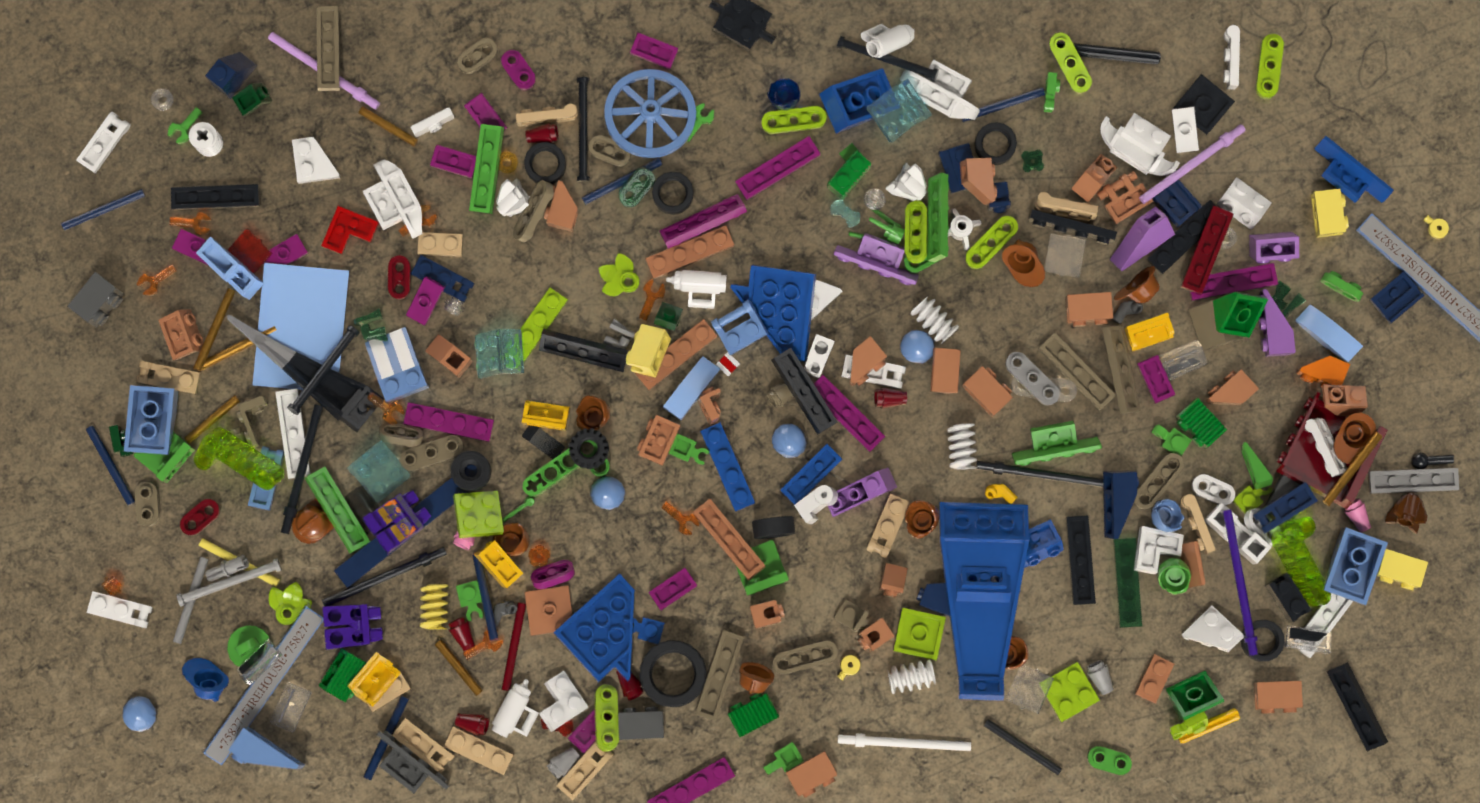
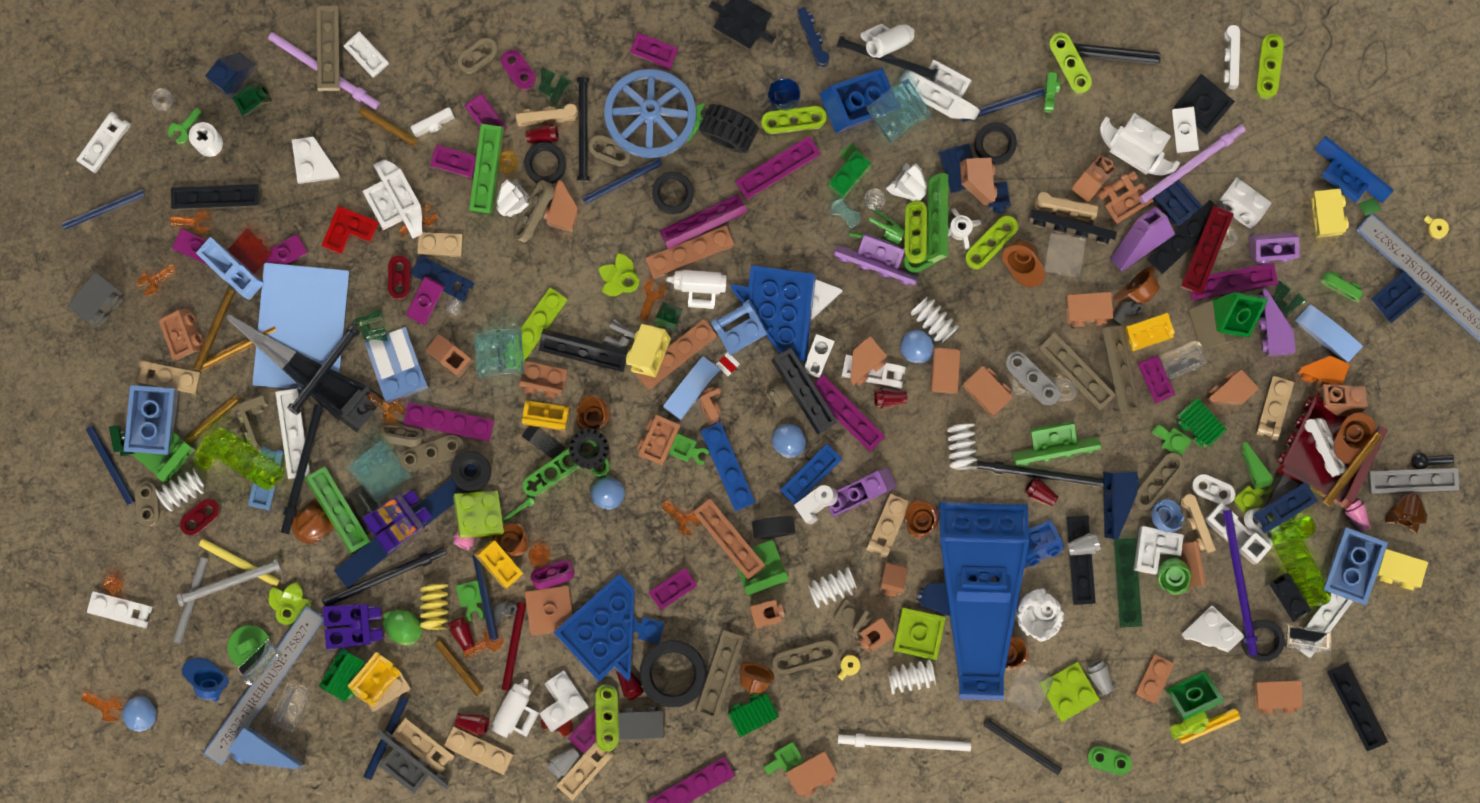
(104, 707): none -> clear orange bar
(181, 490): none -> white piece
(227, 568): light grey axle -> none
(366, 54): none -> white plate
(402, 627): none -> bright green hair
(543, 379): none -> nougat bracket
(555, 93): none -> clear green piece
(638, 188): clear green plate -> none
(728, 128): none -> black tyre
(813, 38): none -> dark blue plate
(832, 587): none -> white piece
(998, 491): yellow arm -> none
(1028, 156): clear green plate -> none
(1039, 614): none -> white hair
(1040, 492): none -> dark red cone
(1084, 545): none -> light grey cone
(1275, 407): none -> tan plate
(1369, 206): none -> bright green sticker

